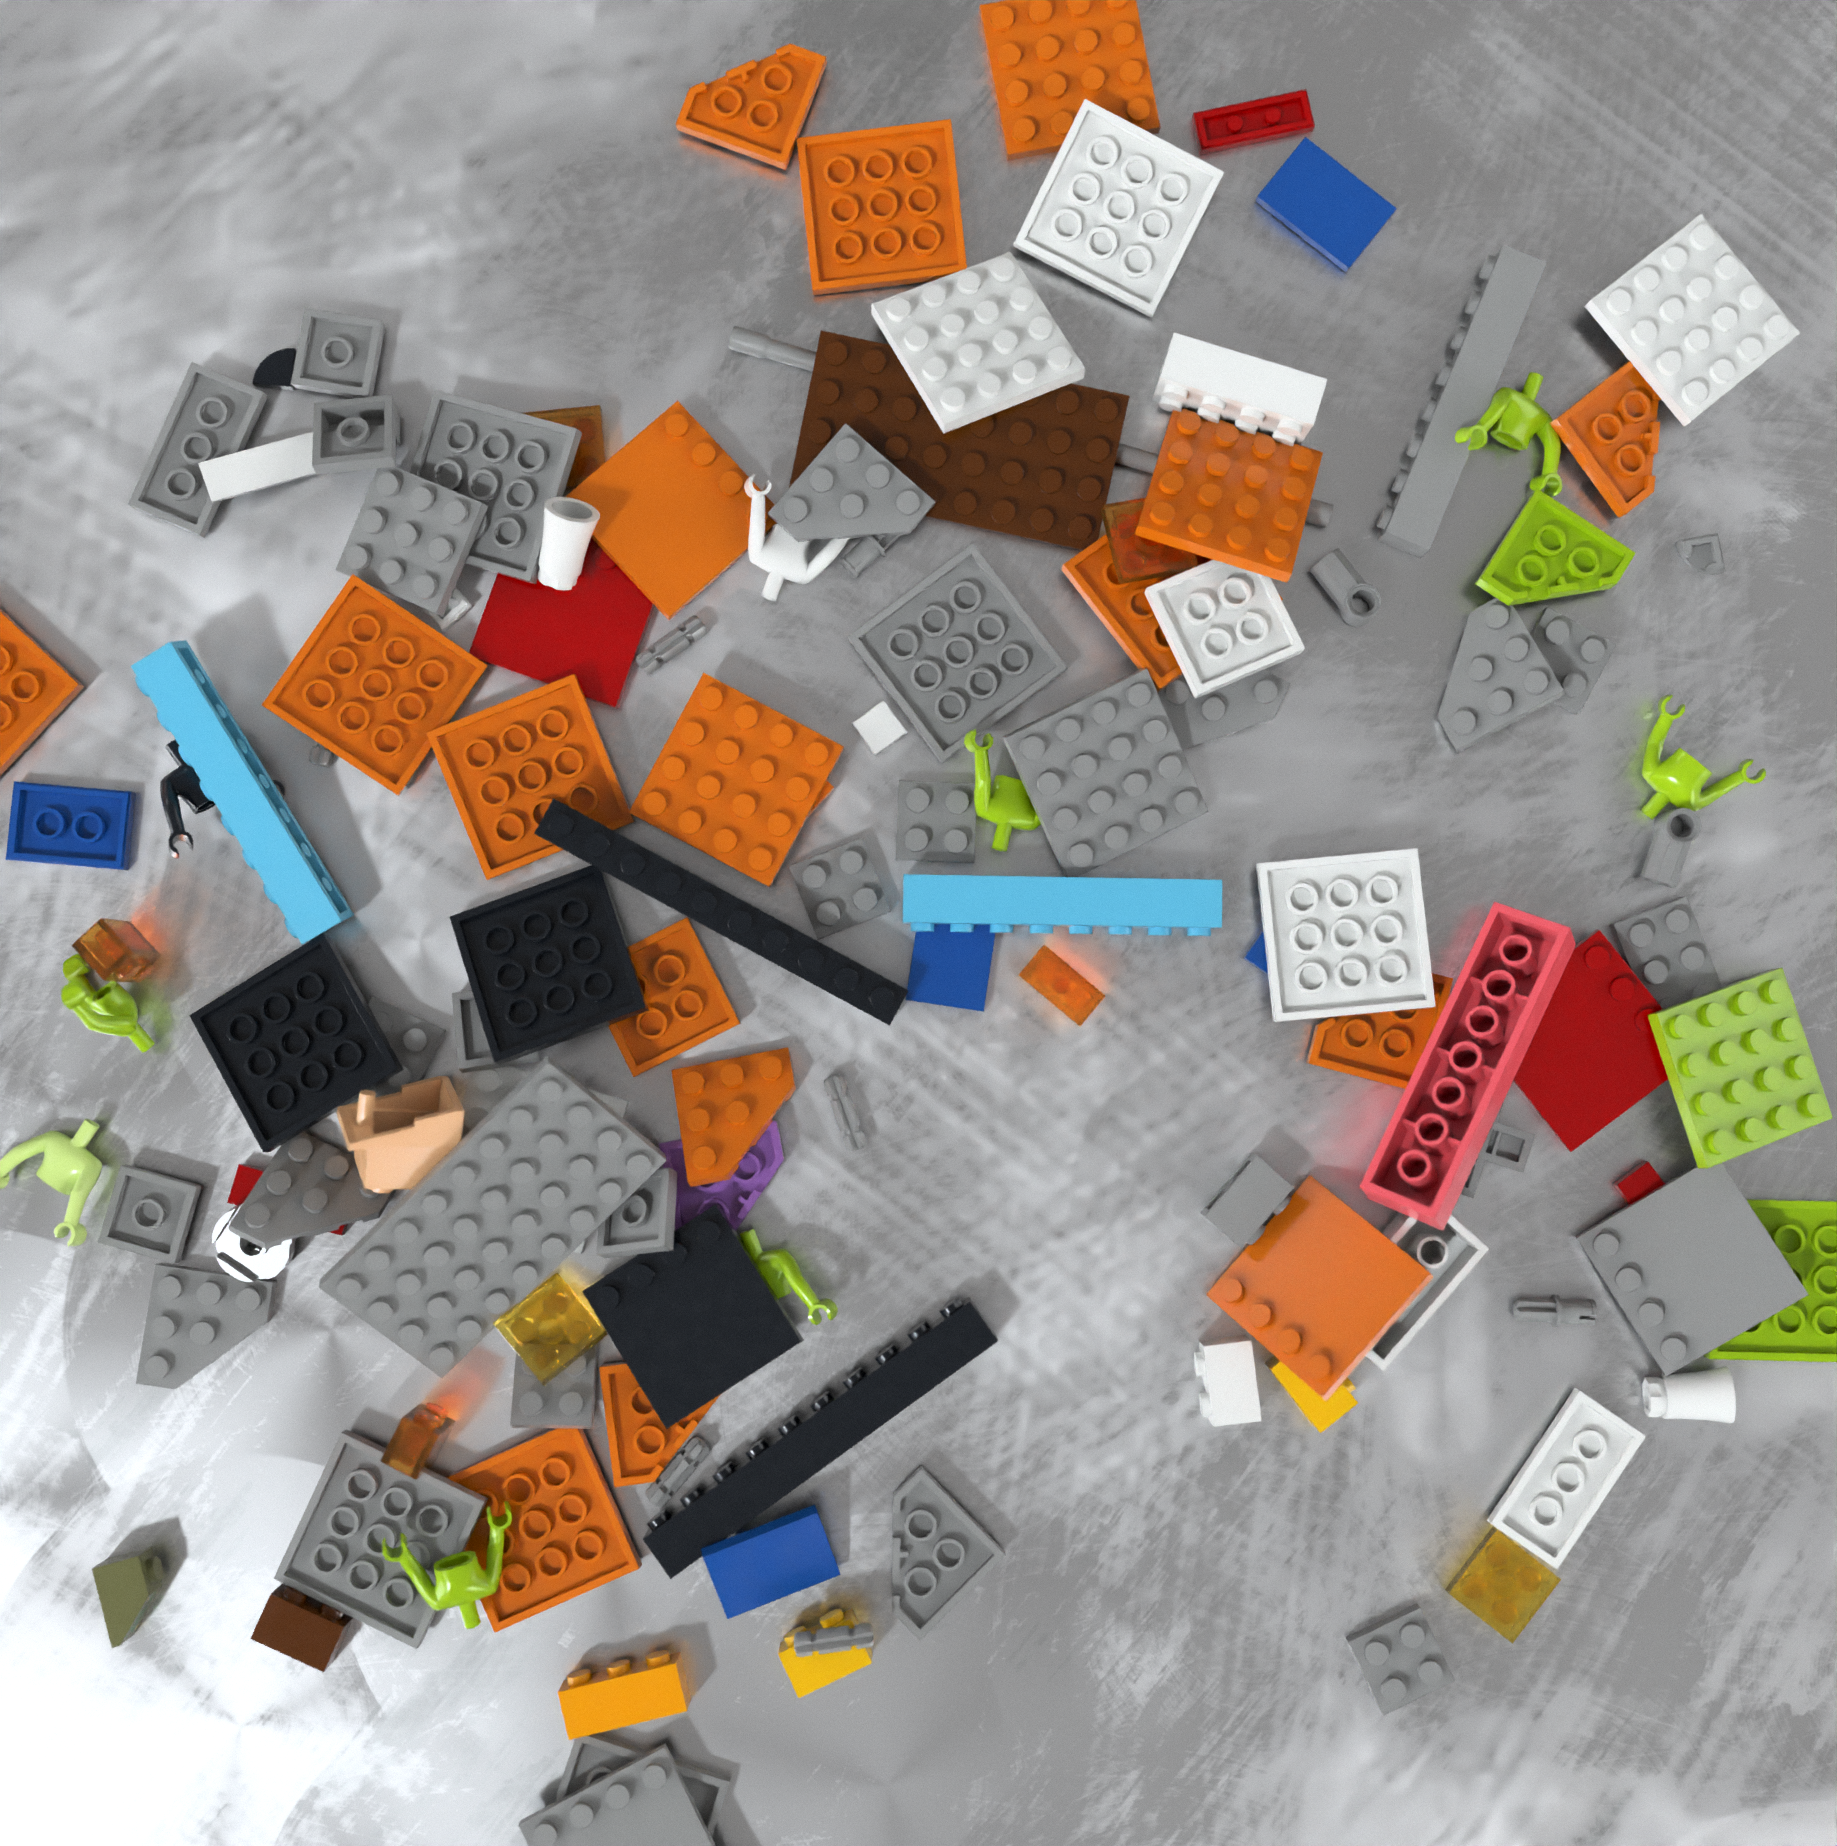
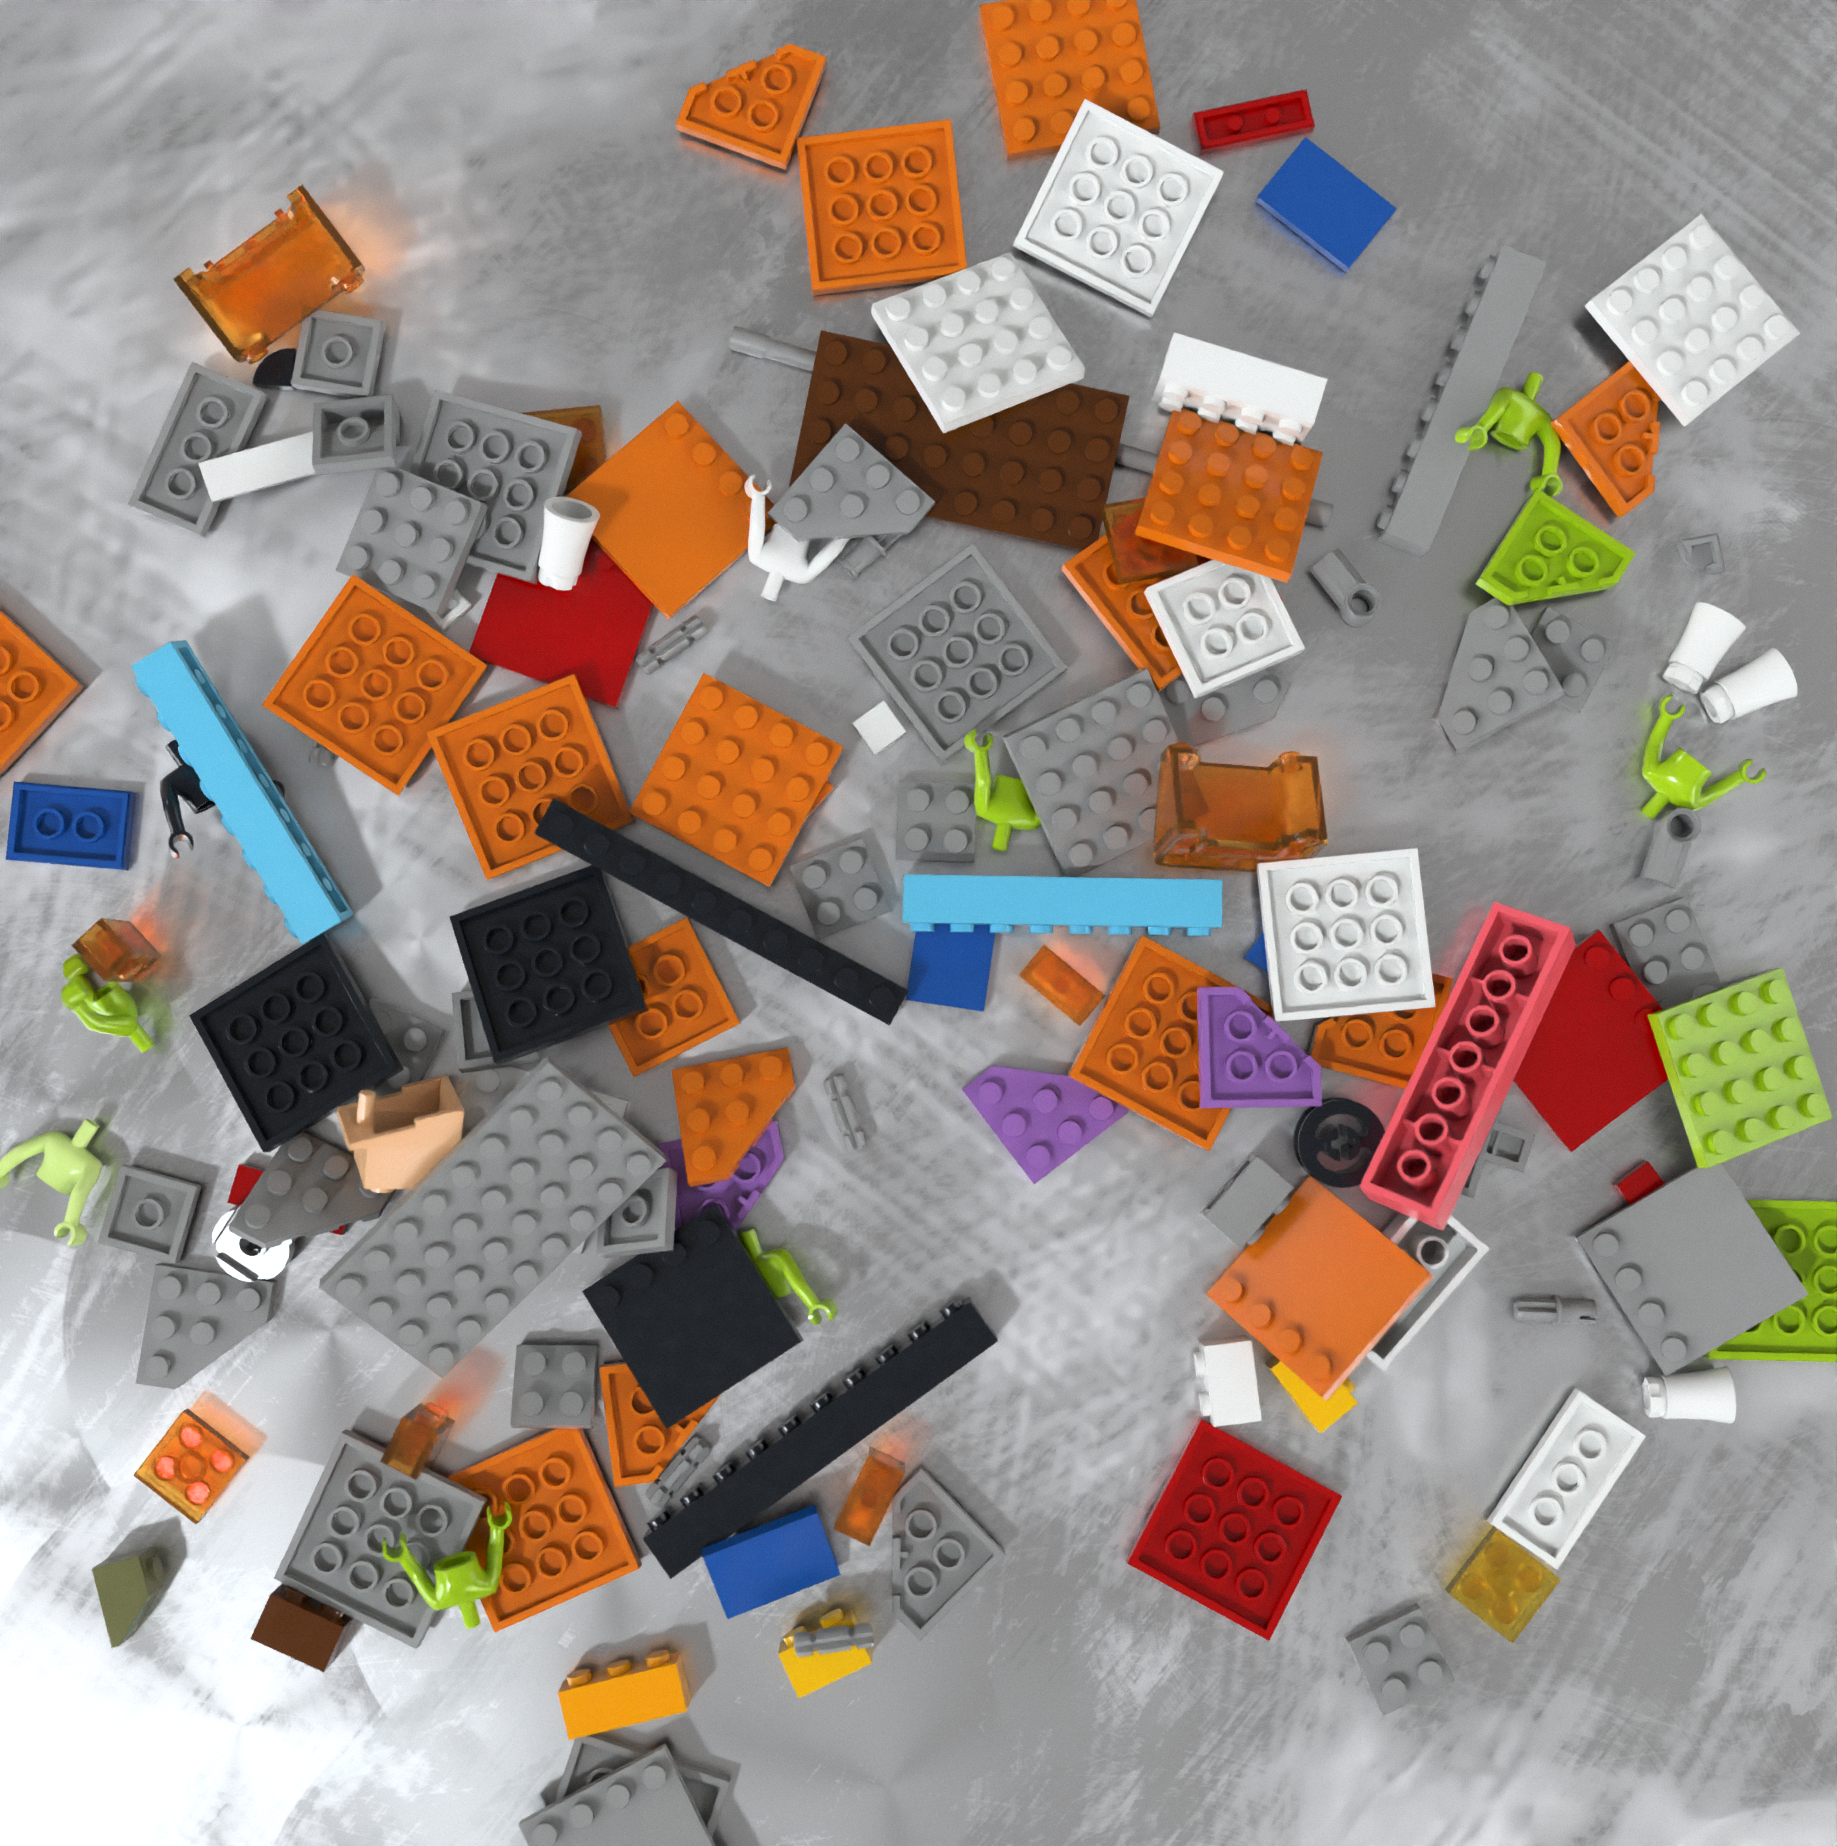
(191, 1466): none -> clear orange plate
(273, 279): none -> clear orange windscreen
(550, 1329): clear yellow plate -> none
(869, 1496): none -> clear orange brick
(1040, 1115): none -> medium lavender plate
(1147, 1043): none -> orange plate
(1233, 1529): none -> red plate
(1236, 813): none -> clear orange windscreen
(1249, 1056): none -> medium lavender plate
(1307, 1145): none -> black wheel
(1702, 646): none -> white plant
(1751, 687): none -> white plant

